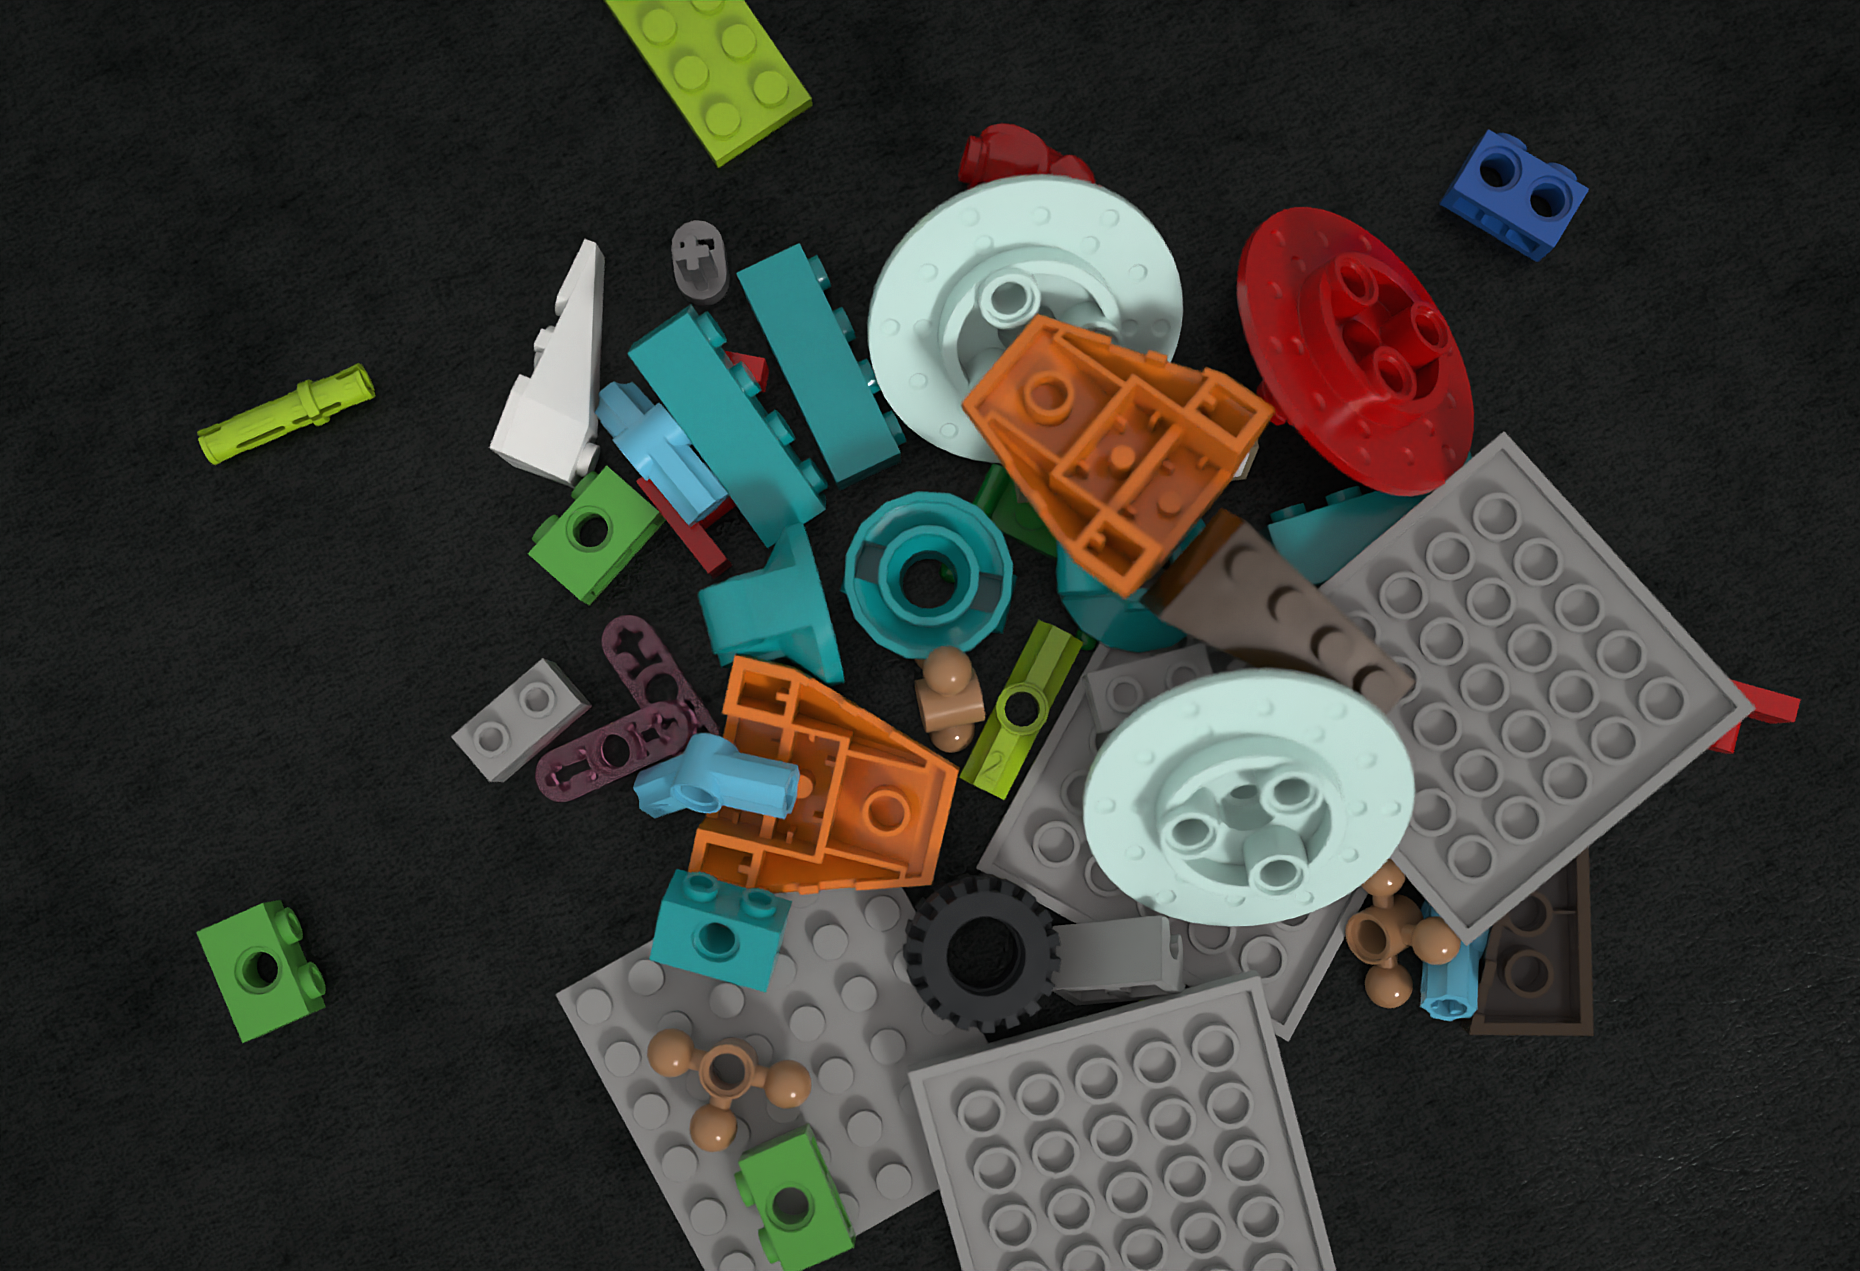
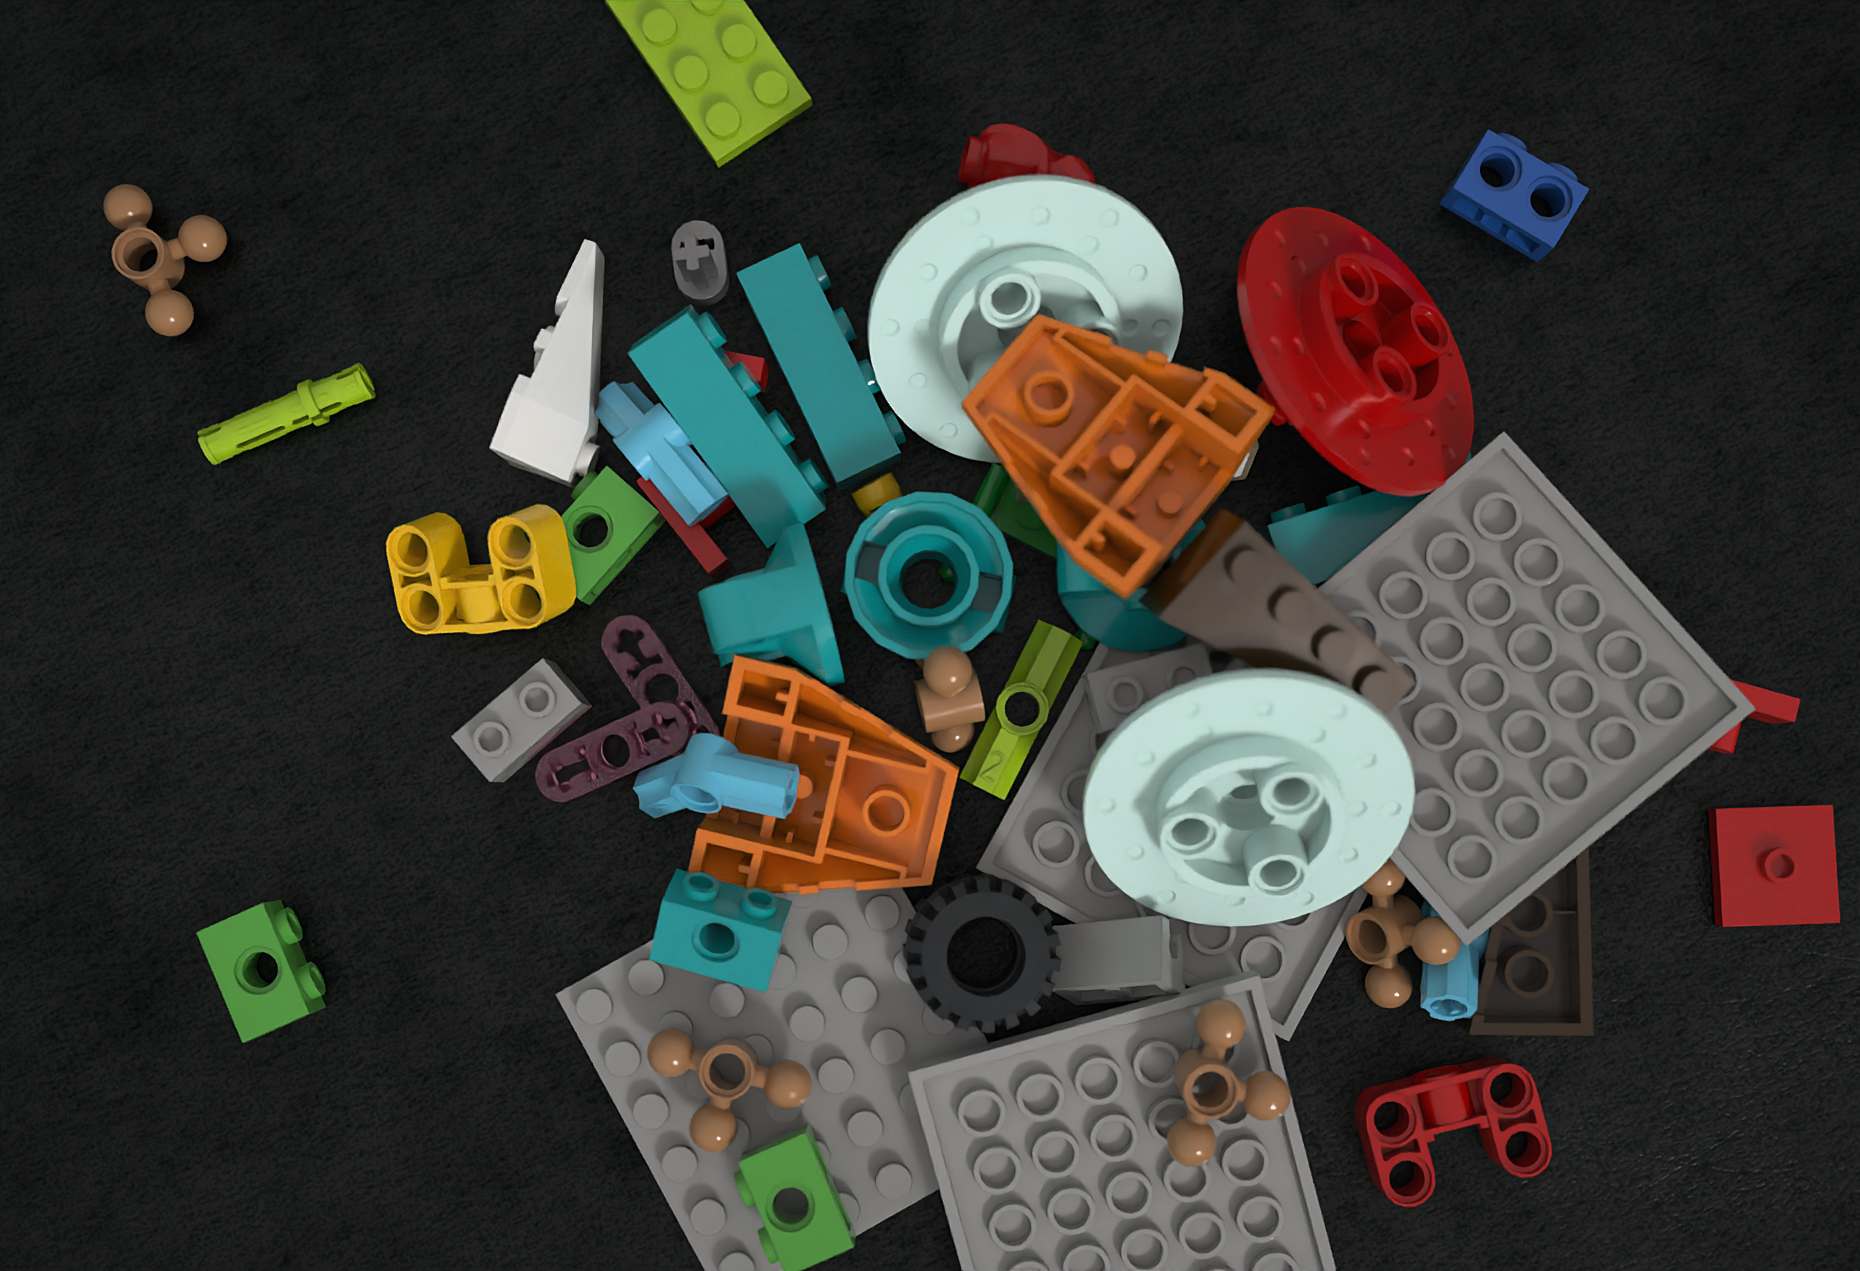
(198, 238): none -> medium nougat piece
(446, 594): none -> yellow beam
(876, 493): none -> yellow hinge
(1262, 1094): none -> medium nougat piece
(1445, 1101): none -> red beam
(1774, 865): none -> red plate

